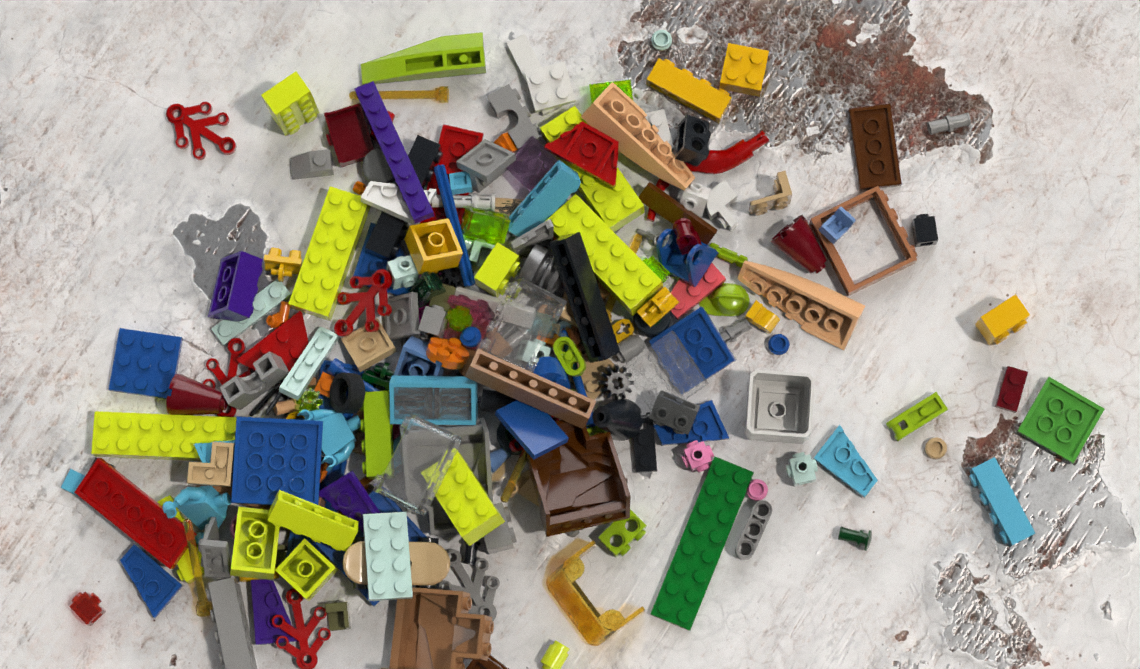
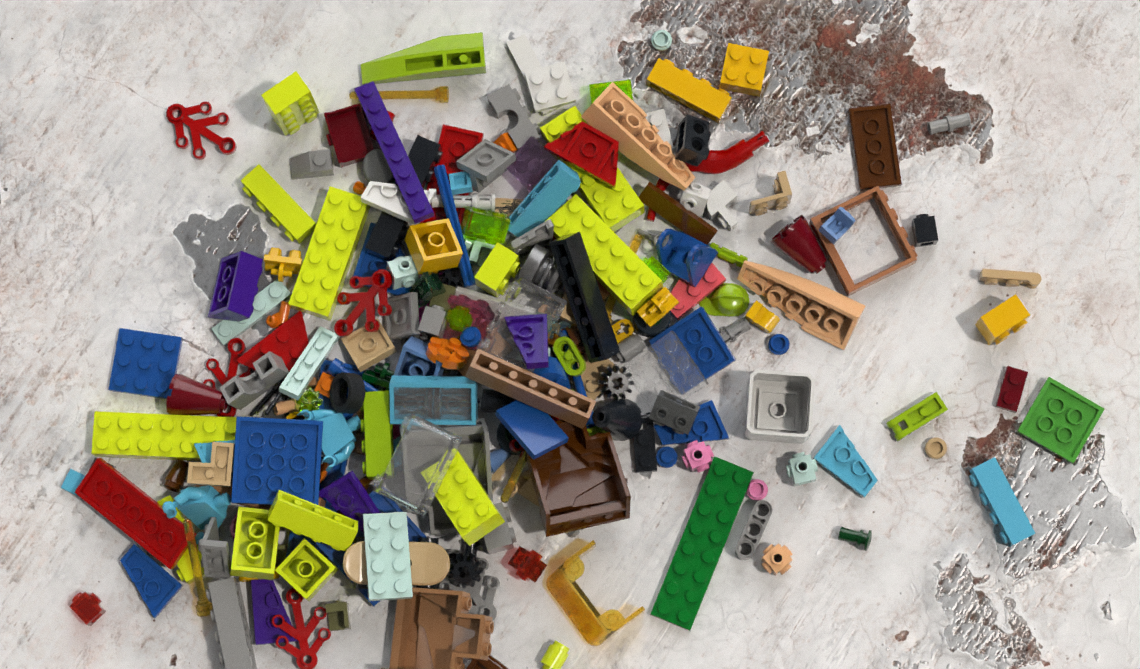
(175, 478): none -> reddish brown cone
(278, 204): none -> neon yellow brick
(473, 572): none -> black gear
(530, 567): none -> clear red brick
(531, 338): none -> dark purple wing
(618, 529): lime brick -> none
(666, 457): none -> blue plate
(686, 235): dark red piece -> none
(776, 567): none -> light nougat brick
(1011, 278): none -> tan plate

